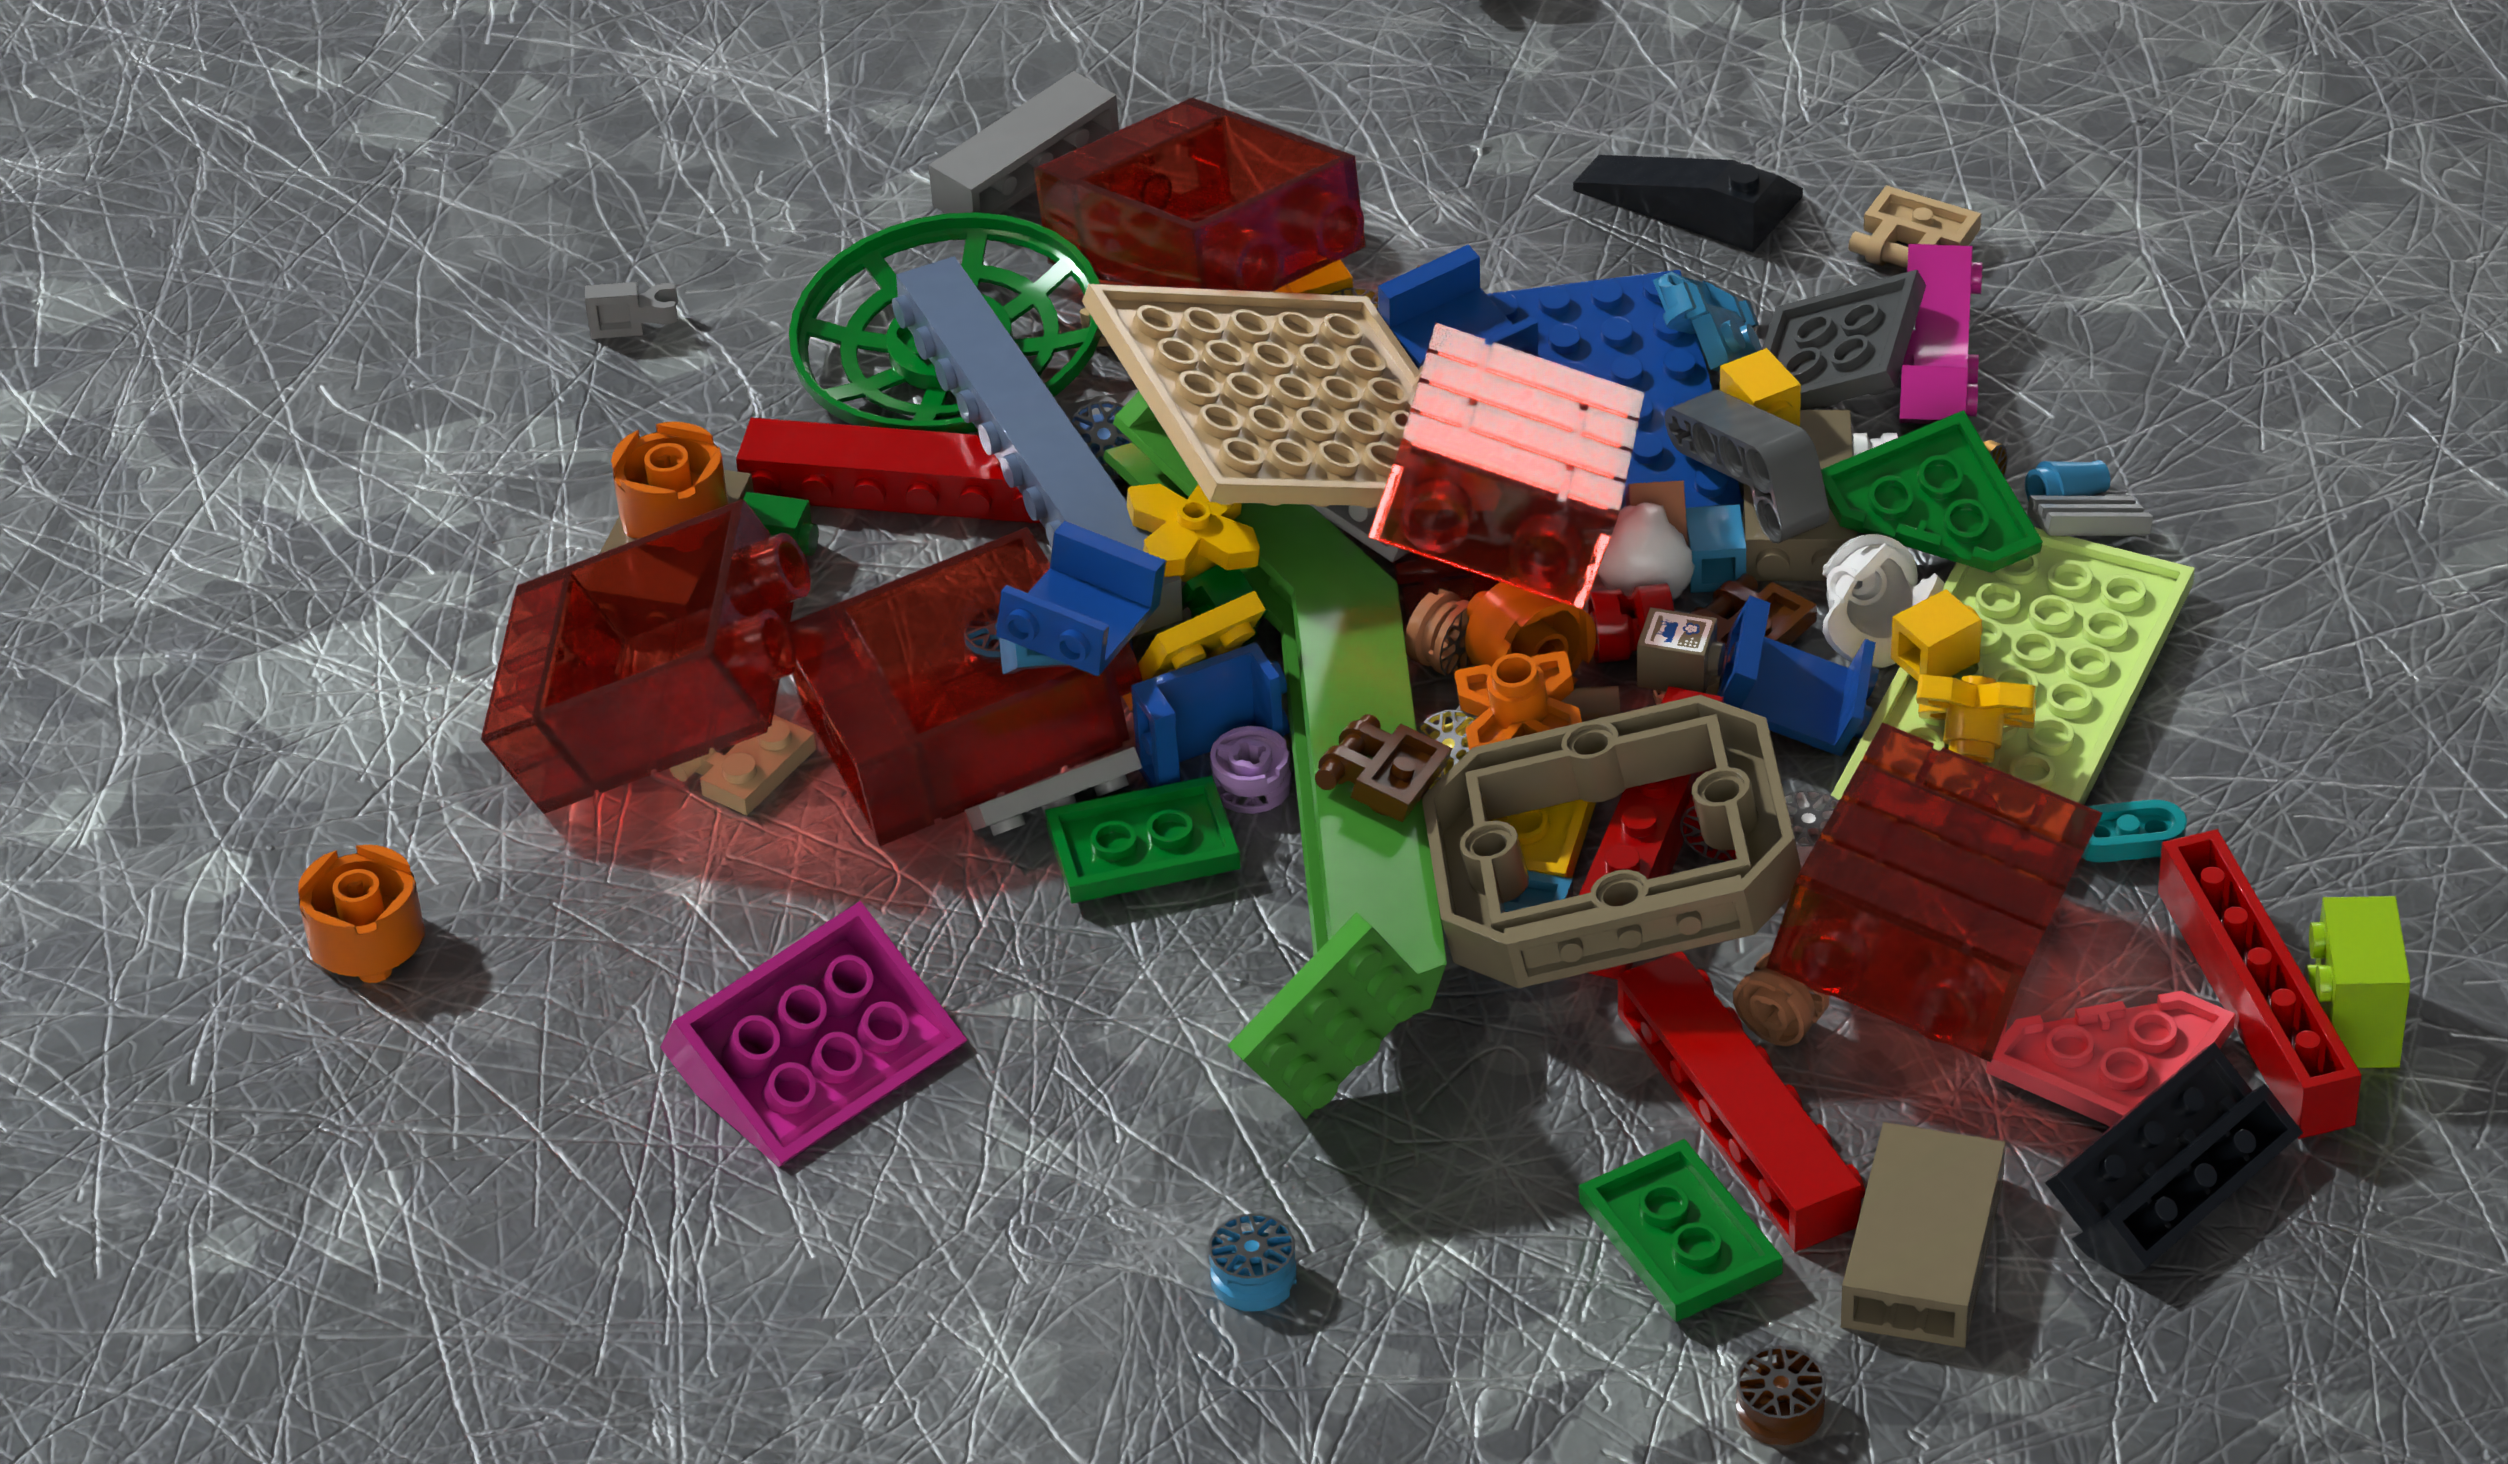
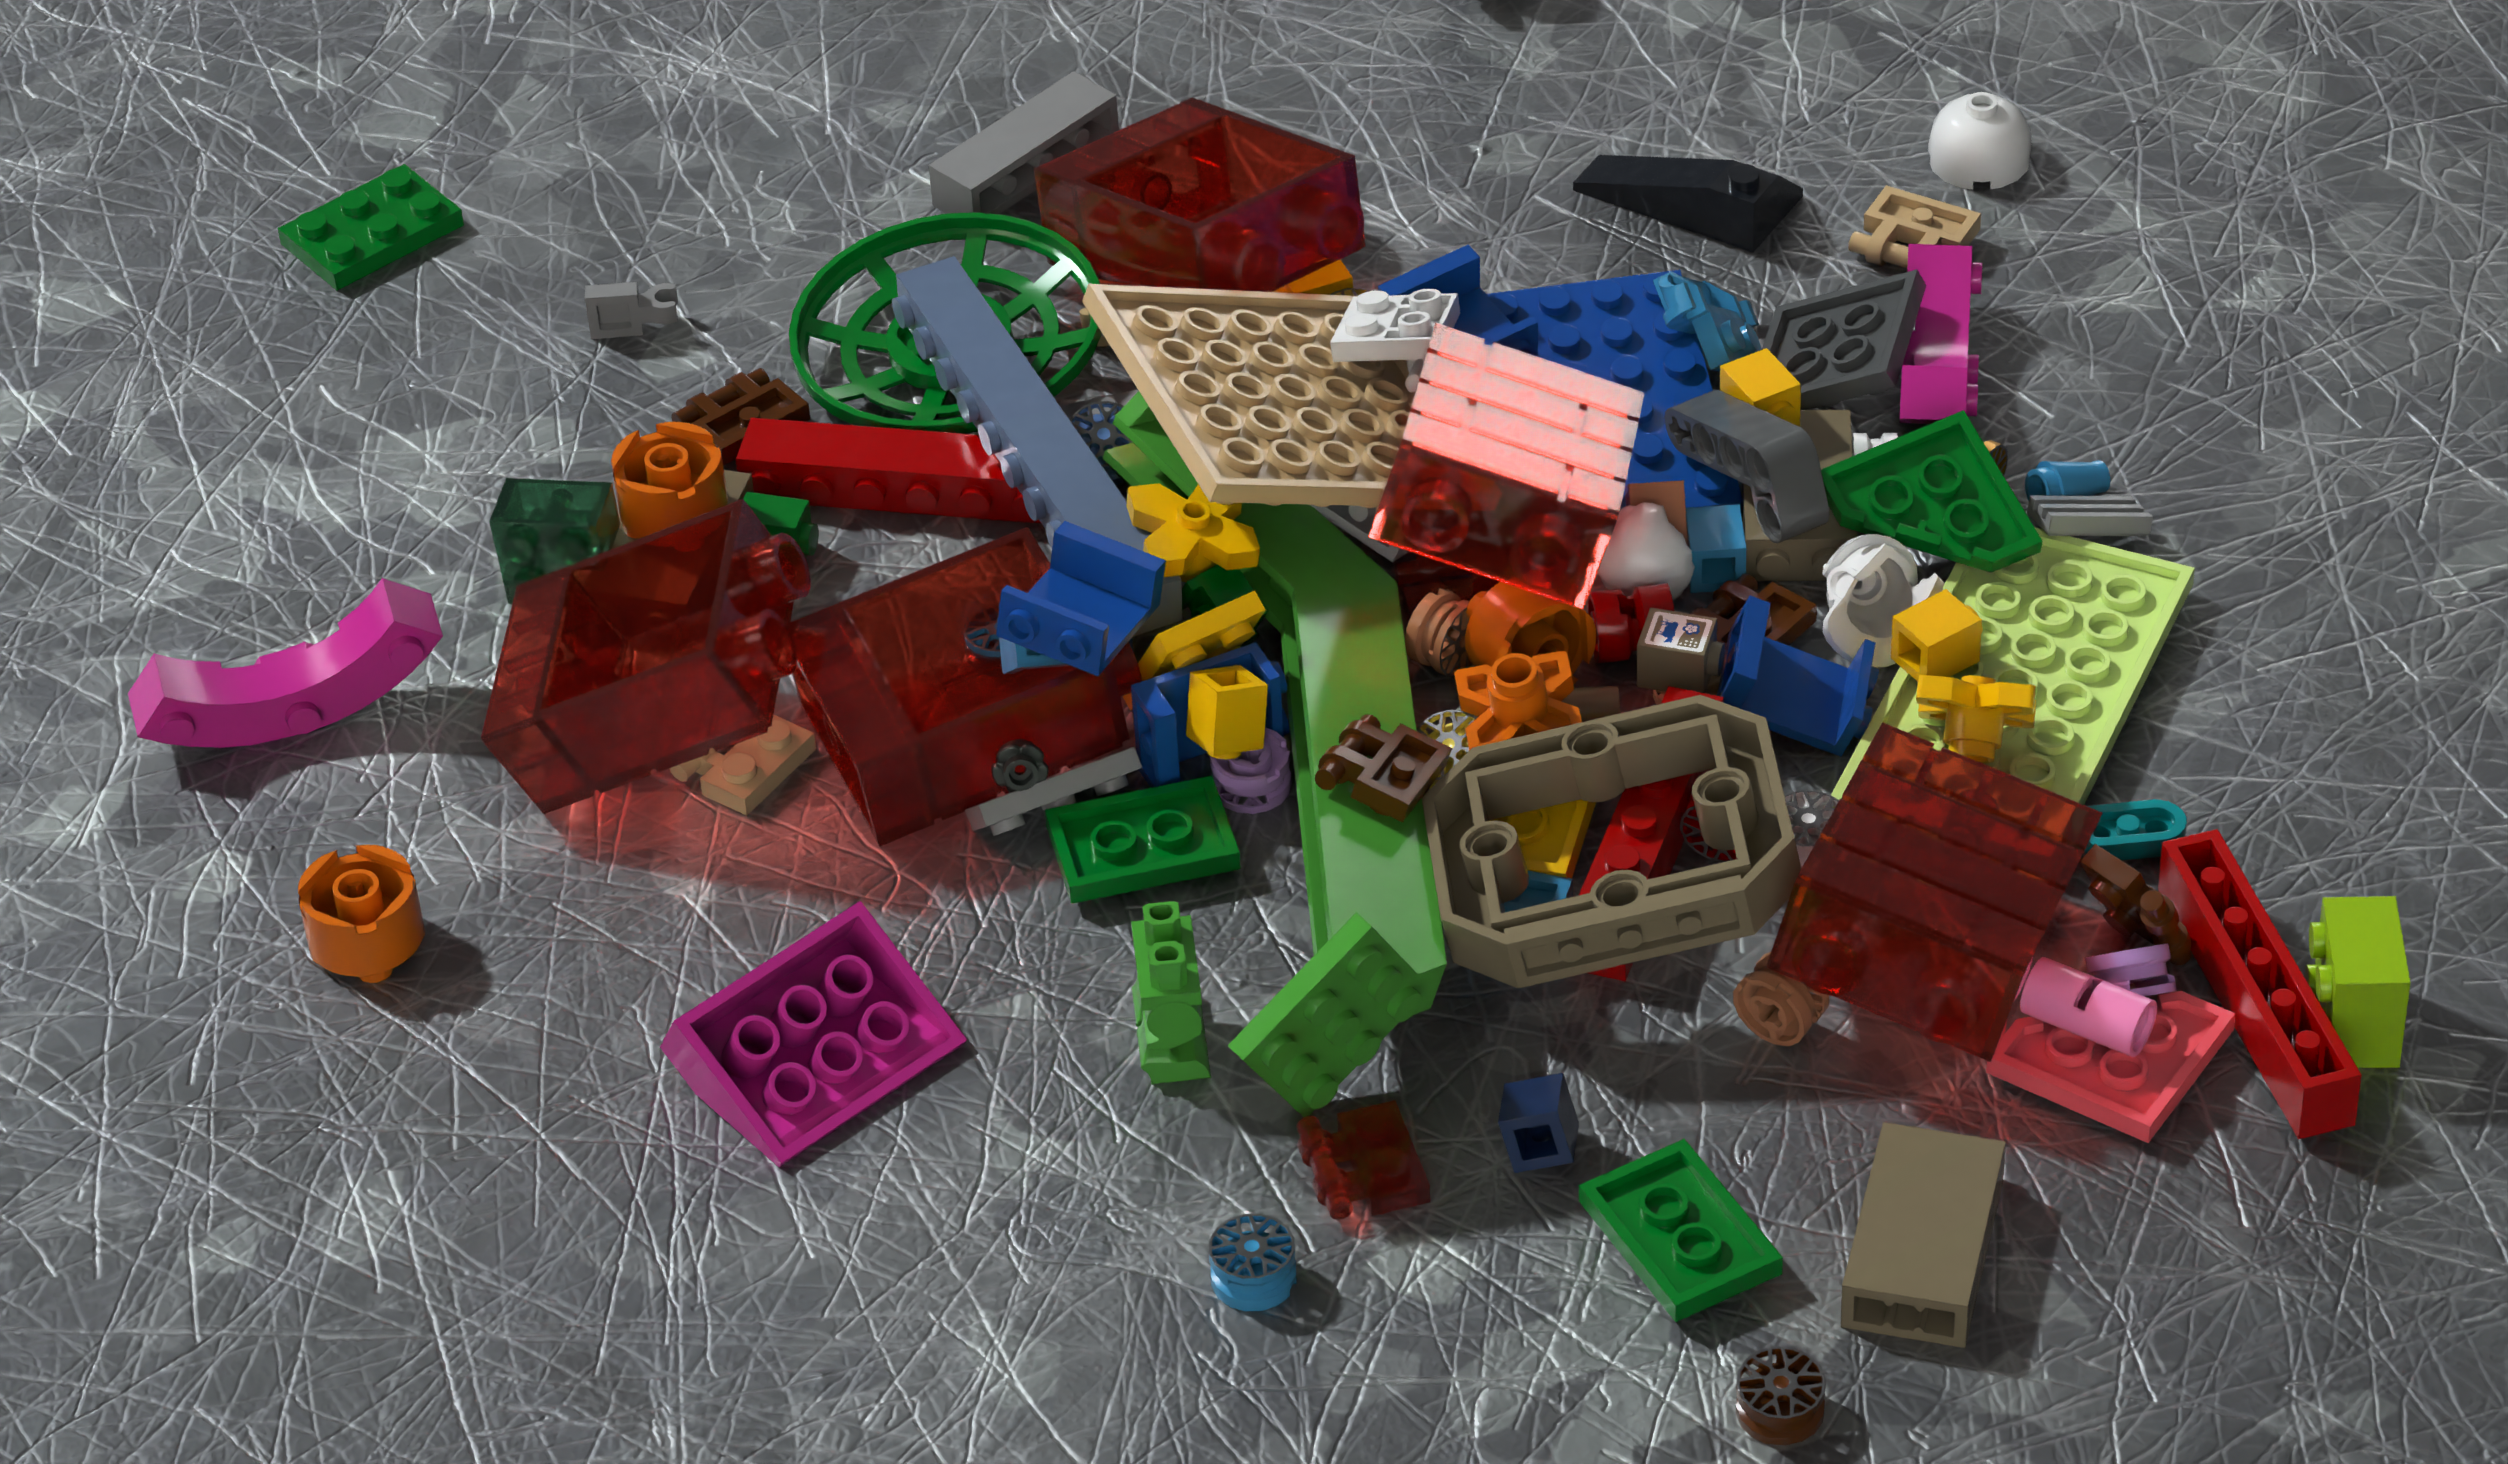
(290, 688): none -> dark pink brick
(370, 226): none -> green plate
(550, 526): none -> clear green brick
(729, 409): none -> reddish brown plate
(1019, 753): none -> pearl dark grey plate
(1168, 996): none -> bright green hips
(1226, 711): none -> yellow brick
(1380, 1153): none -> clear red plate
(1392, 327): none -> white plate
(1538, 1123): none -> dark blue brick
(1740, 1101): red brick -> none
(1980, 141): none -> white cylinder
(2088, 1006): none -> bright pink pin
(2135, 905): none -> reddish brown plate
(2140, 966): none -> lavender wheel
(2170, 1162): black brick -> none

